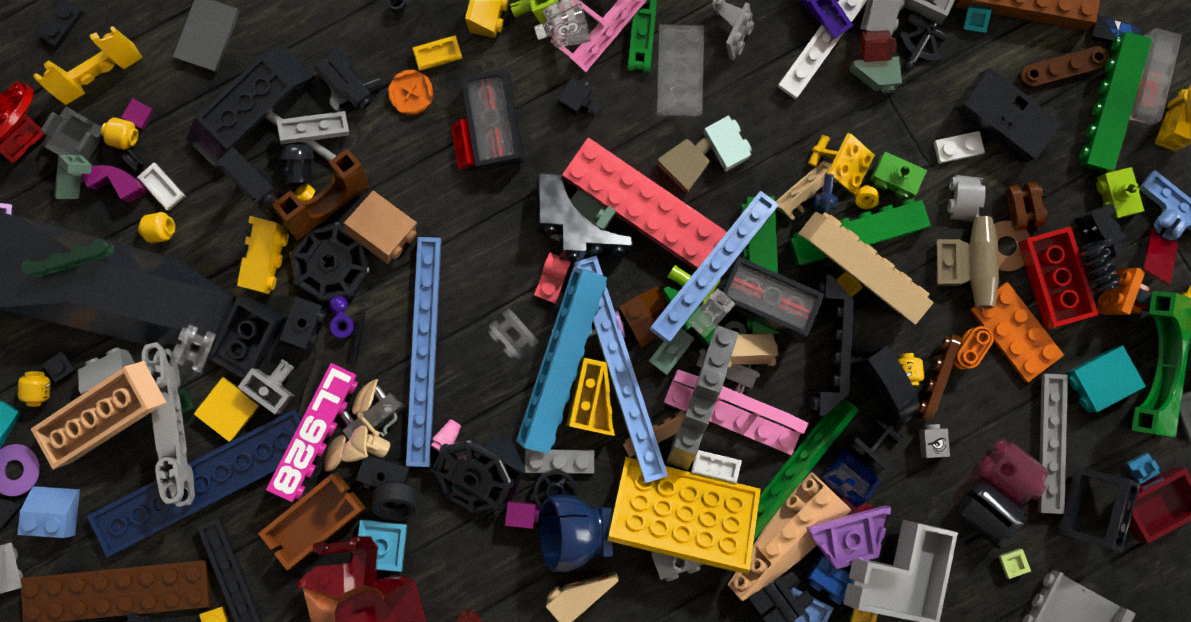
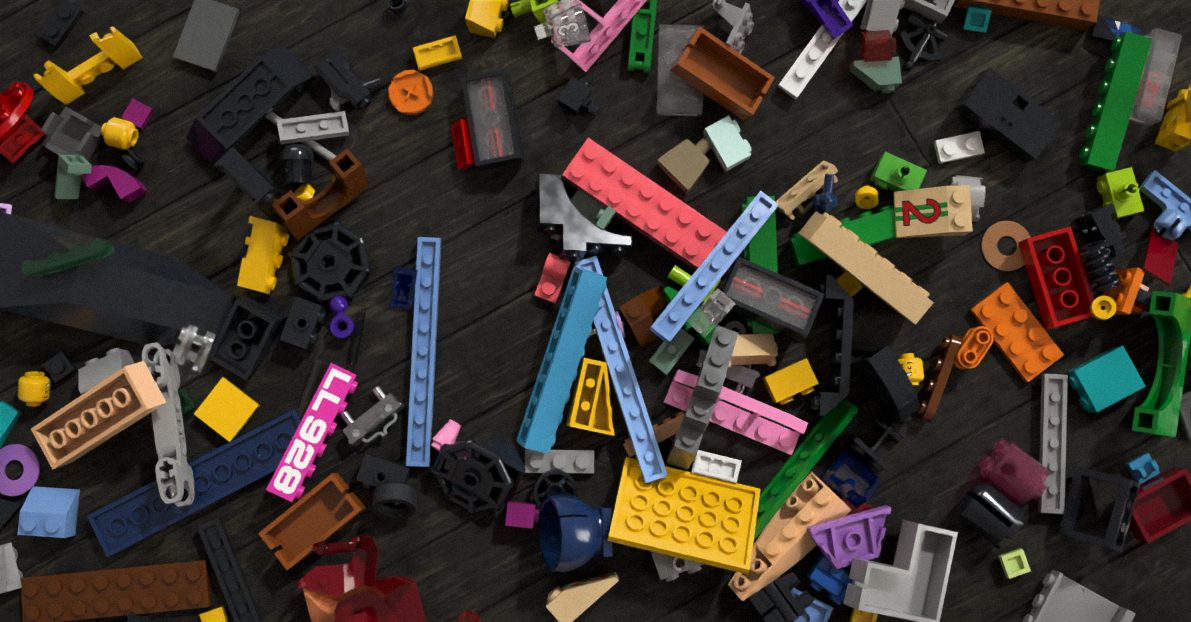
(156, 227): yellow head -> none
(161, 186): white tile -> none
(269, 389): light grey brick -> none
(360, 441): tan plant -> none
(380, 227): medium nougat brick -> none
(390, 540): medium azure plate -> none
(403, 287): none -> clear blue slope
(512, 348): clear brick -> none
(722, 73): none -> dark orange piece
(790, 381): none -> yellow brick
(849, 162): yellow plate -> none
(933, 212): none -> tan slope
(934, 442): light grey brick -> none
(973, 262): dark tan plate -> none
(1032, 196): reddish brown brick -> none
(1063, 67): reddish brown plate -> none
(1107, 304): none -> yellow tile

